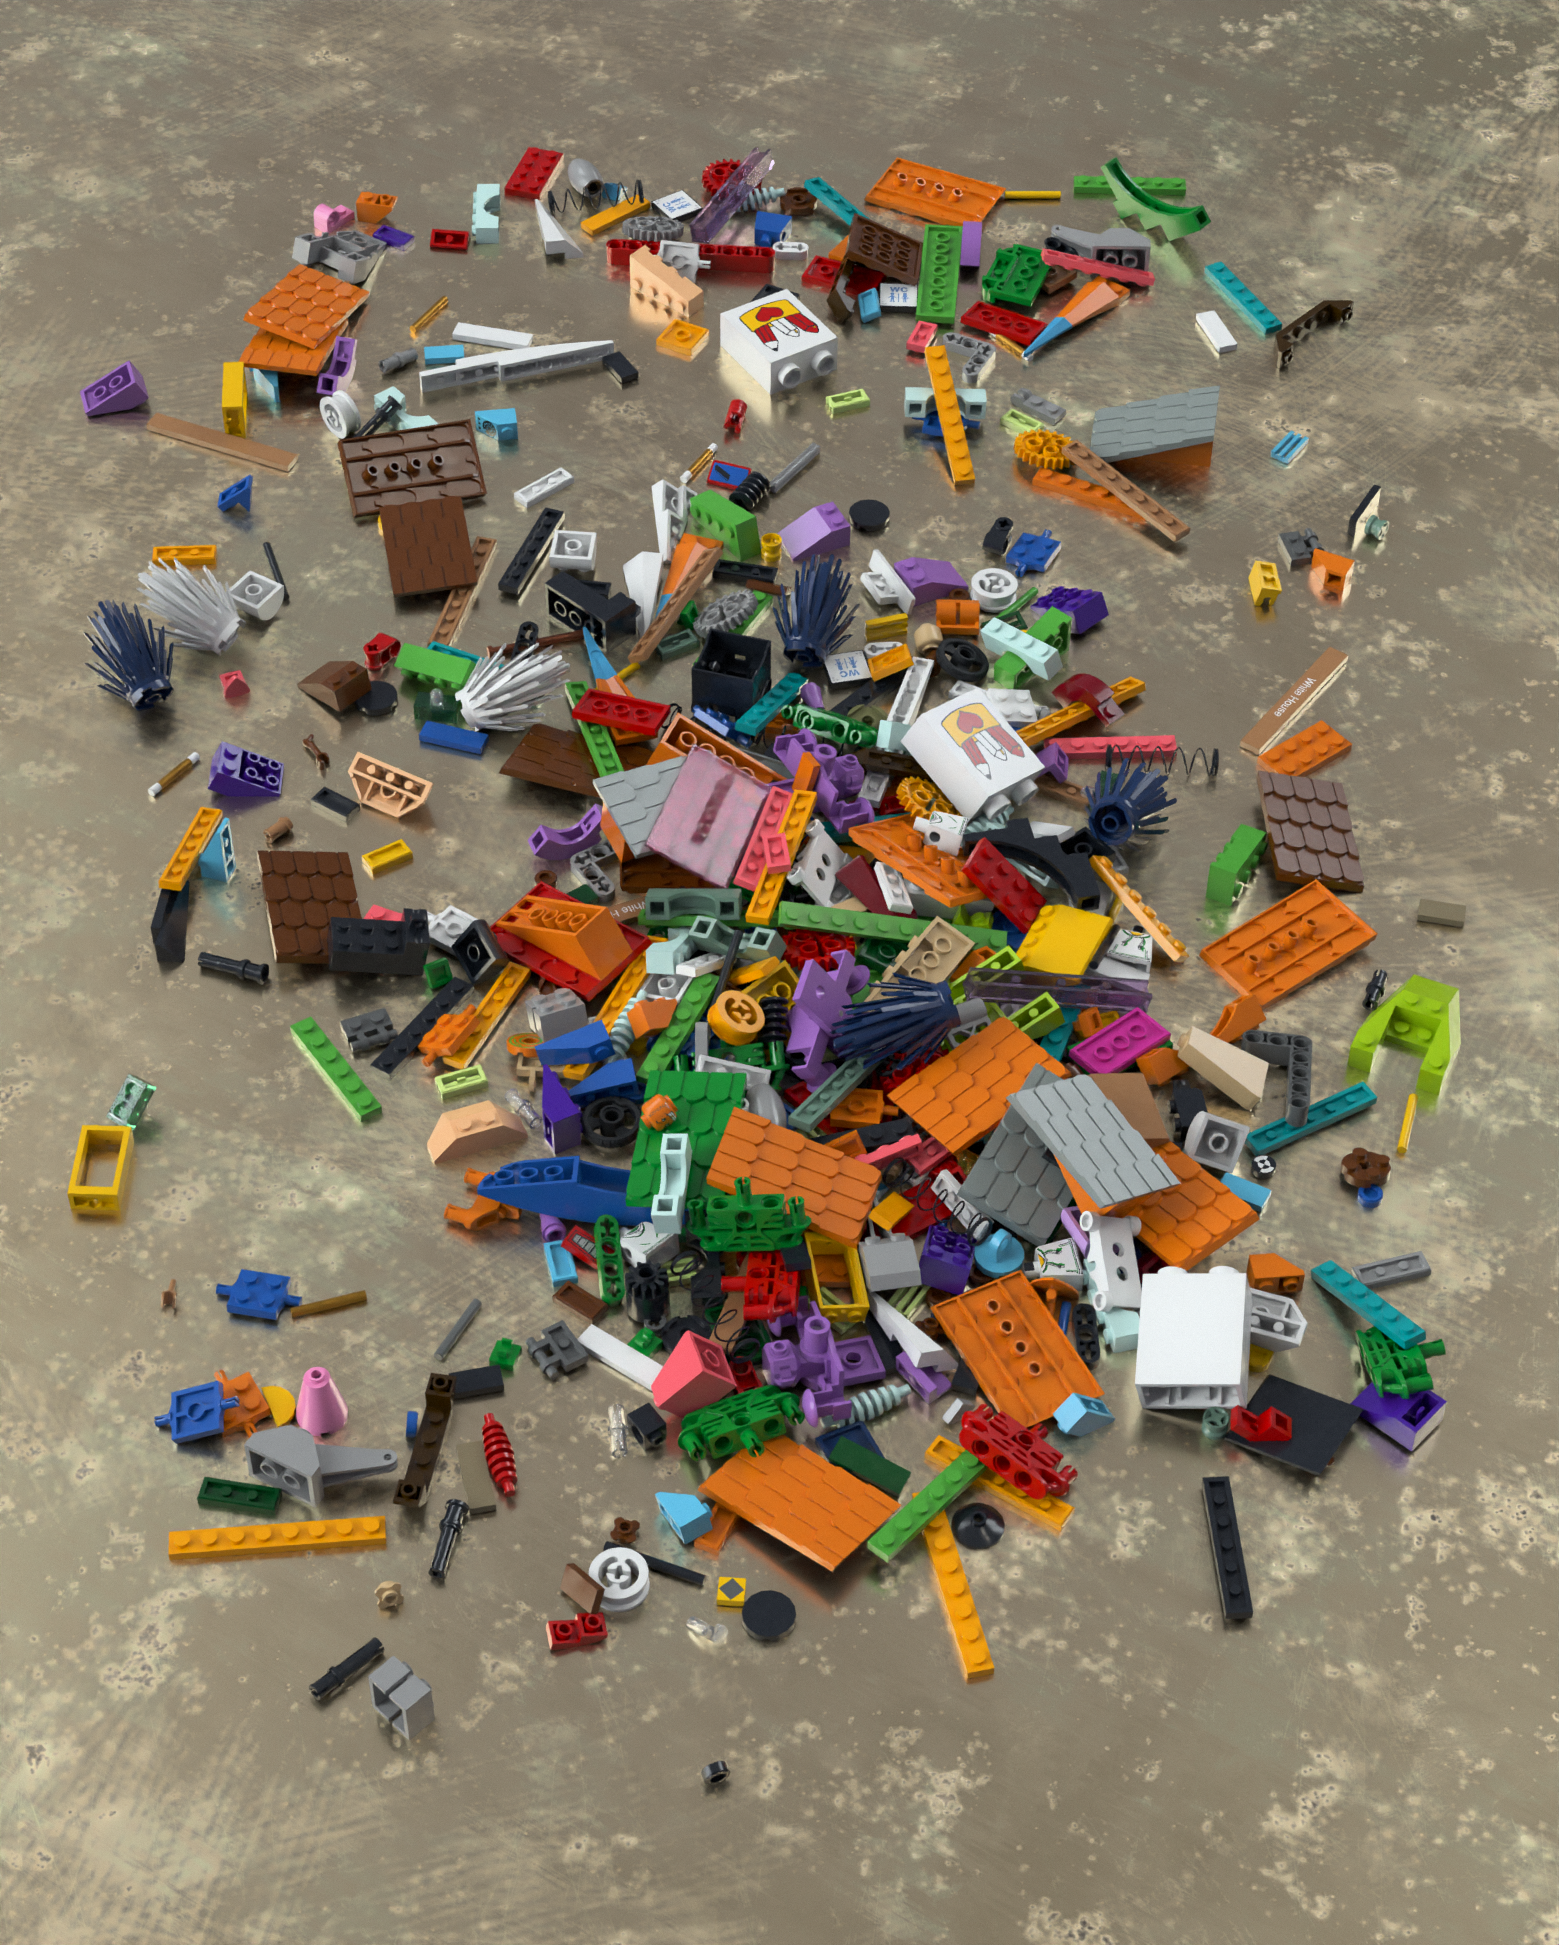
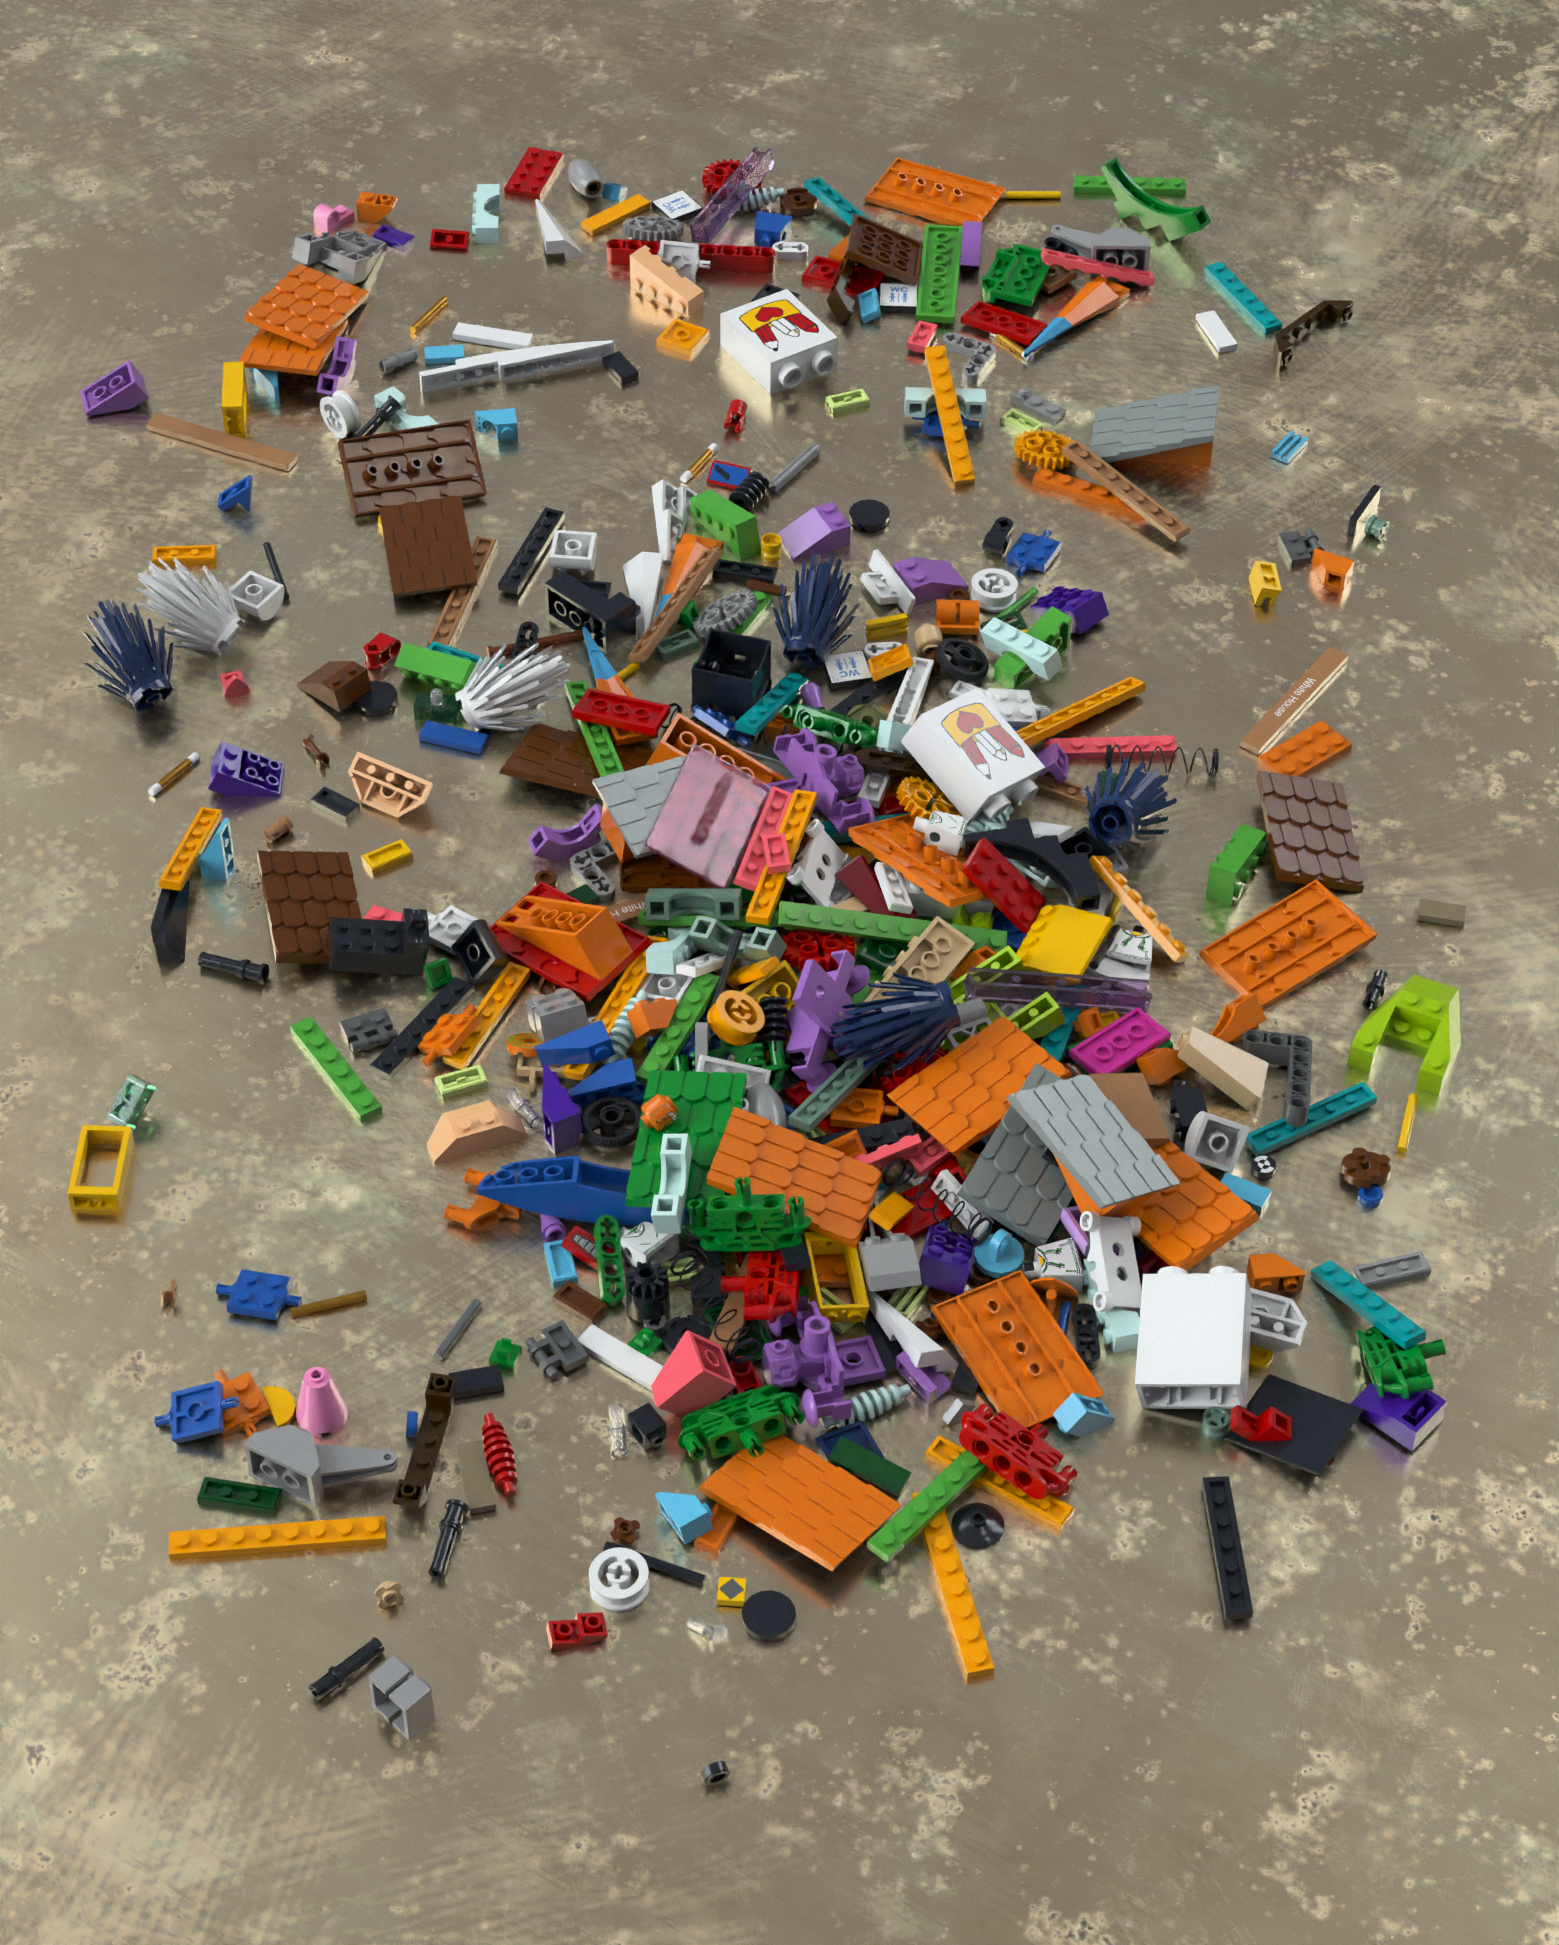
(544, 487): white tile -> none
(551, 200): black piece -> none
(582, 1588): reddish brown tile -> none
(806, 773): orange tile -> none
(1091, 692): dark red arch -> none

